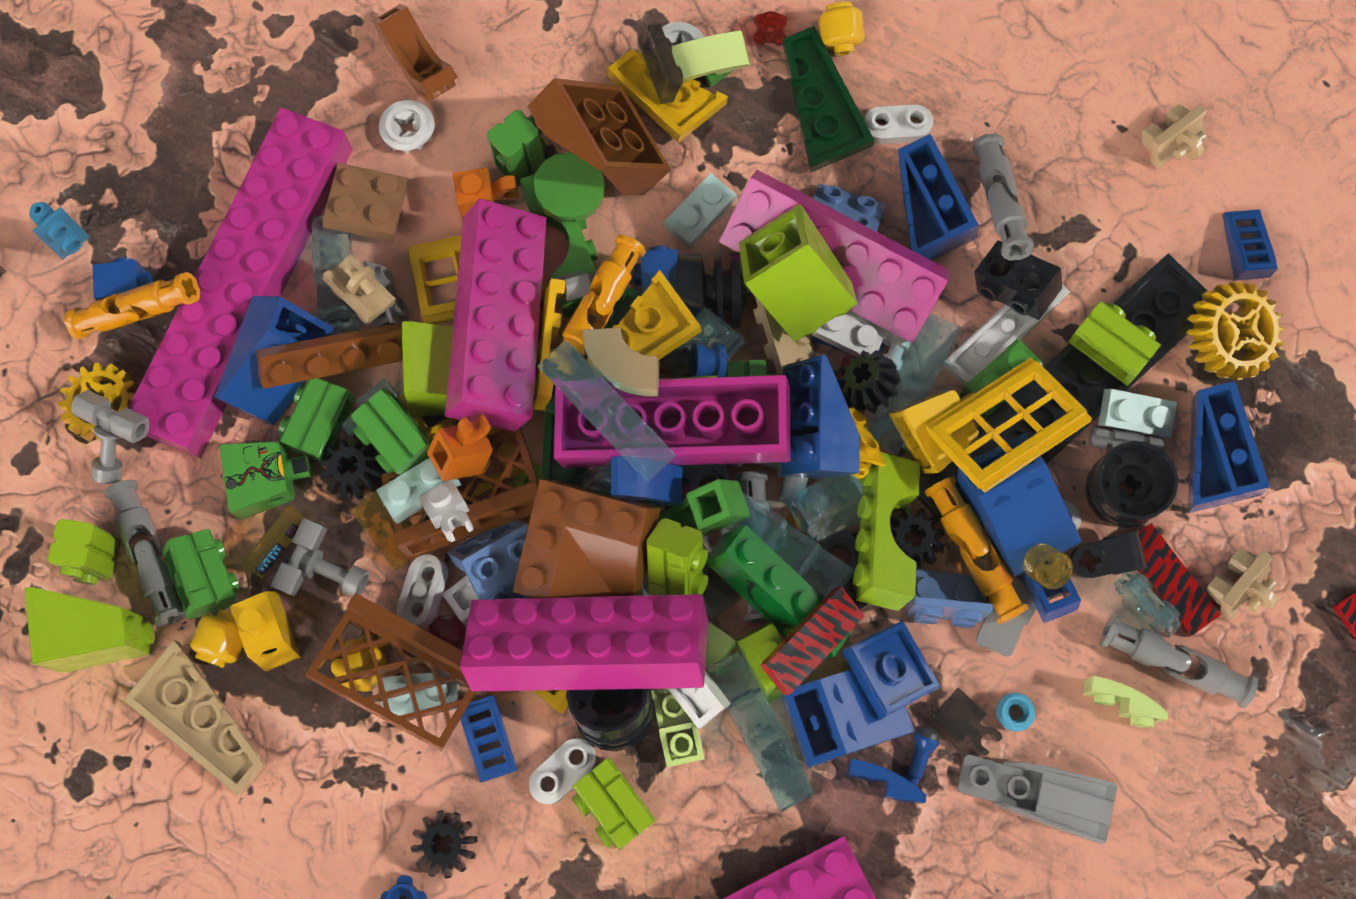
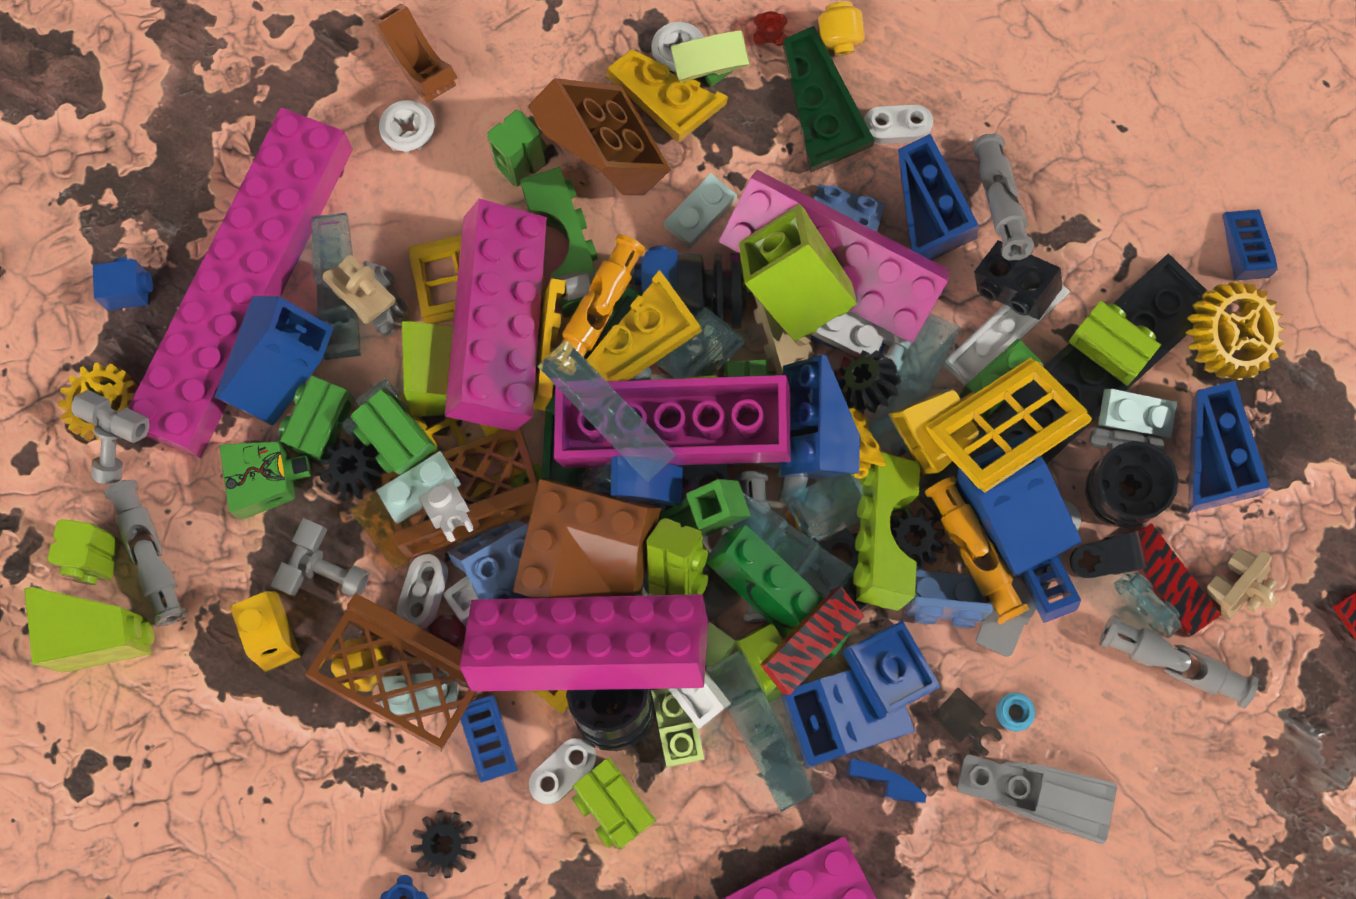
(57, 229): dark azure hinge -> none
(132, 305): light orange piece -> none
(190, 714): tan wing -> none
(199, 573): bright green brick -> none
(217, 639): yellow head -> none
(273, 542): clear yellow tile -> none
(329, 355): dark orange plate -> none
(365, 202): medium nougat plate -> none
(461, 449): orange brick -> none
(477, 184): orange brick -> none
(568, 187): bright green tile -> none
(620, 364): tan tile -> none
(660, 63): clear smoke plate -> none
(707, 360): blue wheel -> none
(925, 742): blue piece -> none
(1049, 575): clear yellow wheel -> none
(1133, 704): yellowish green slope -> none
(1180, 139): tan hips -> none

